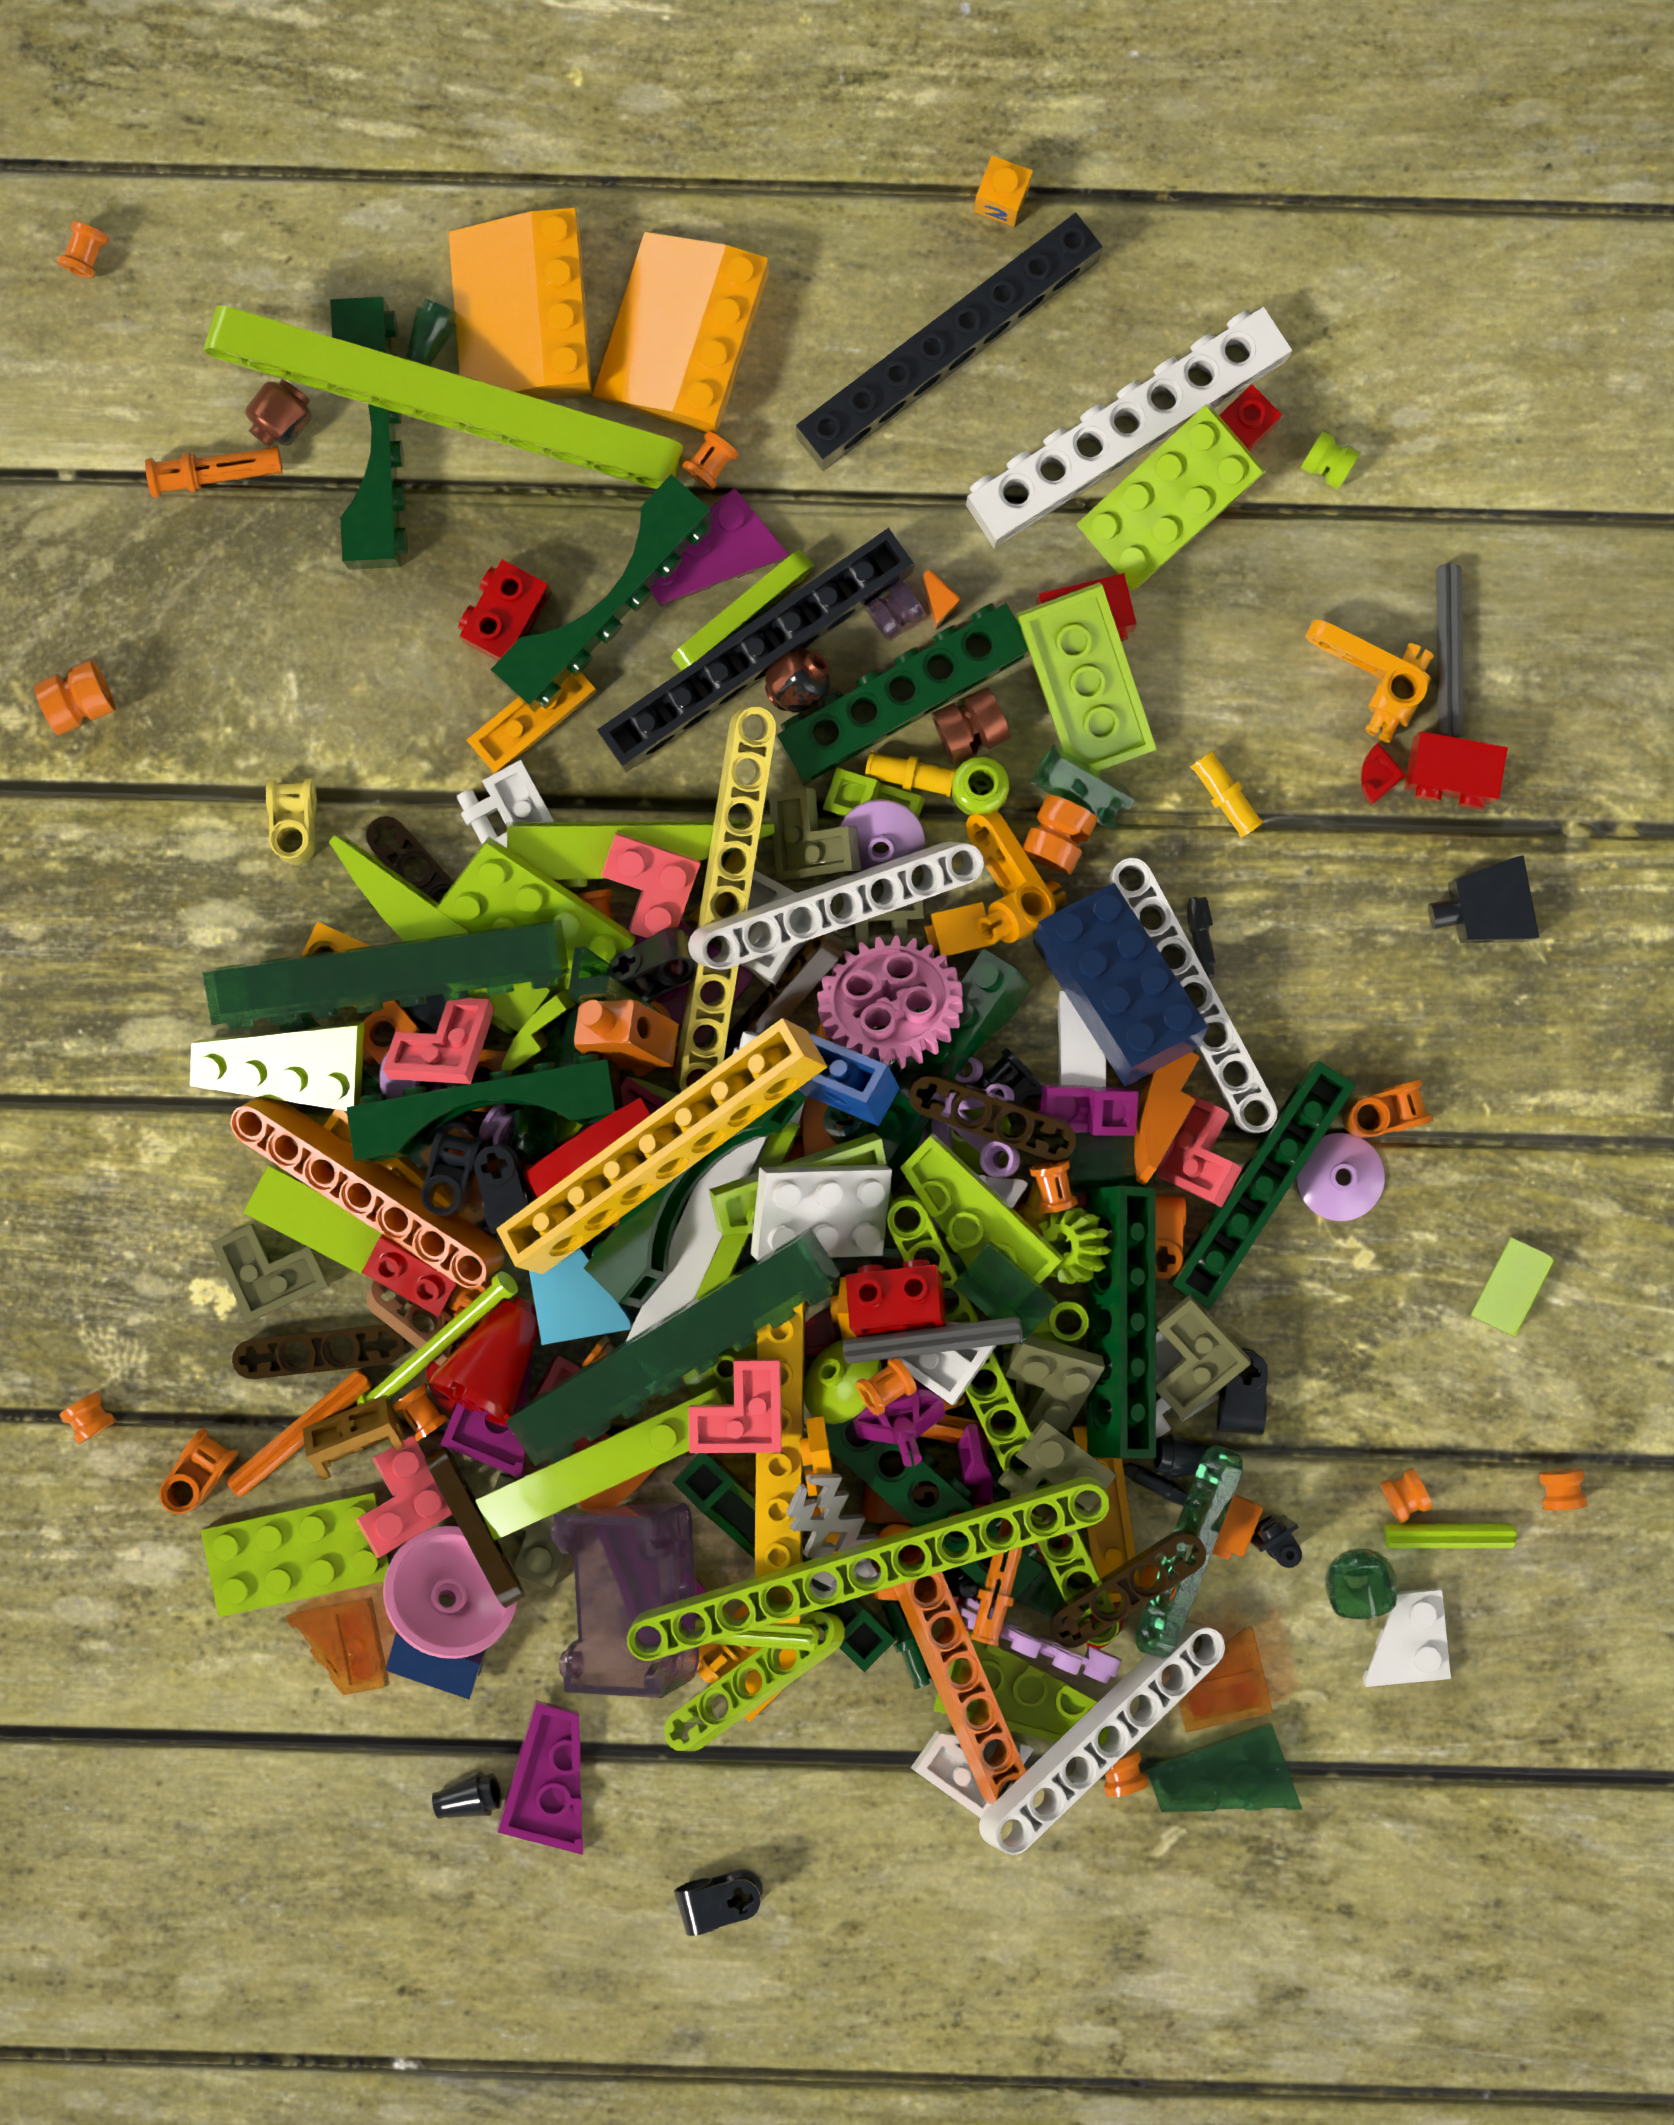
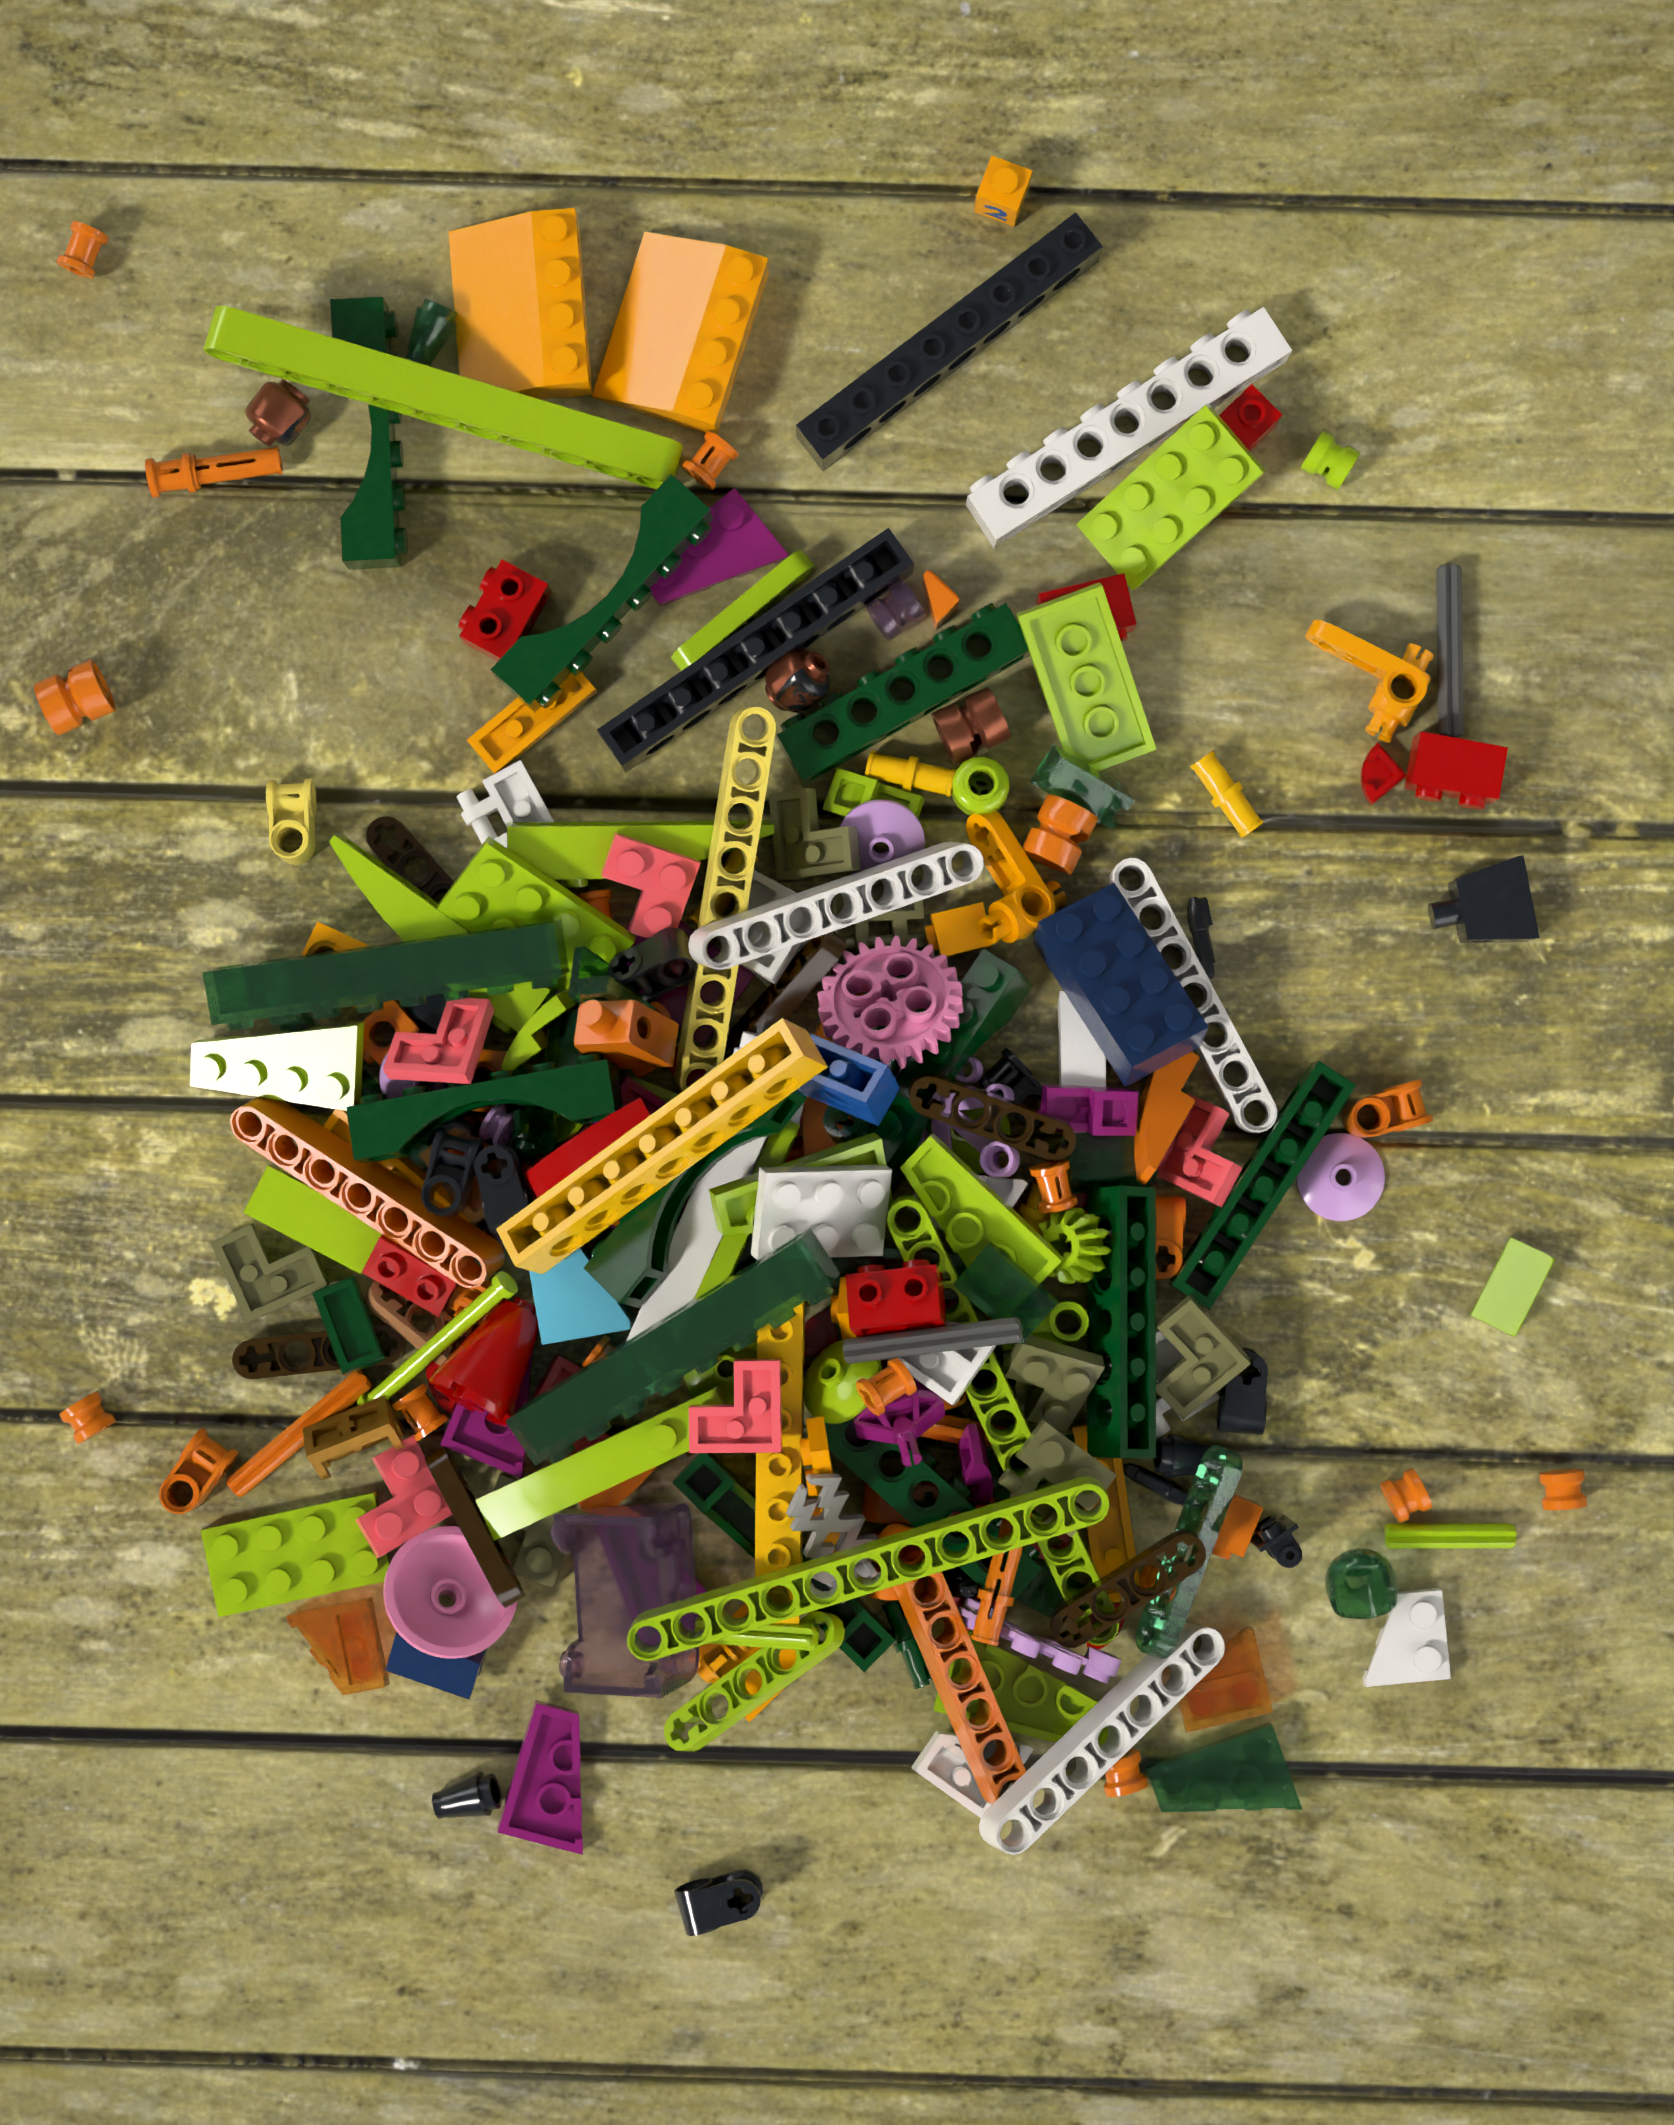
(349, 1325): none -> dark green tile

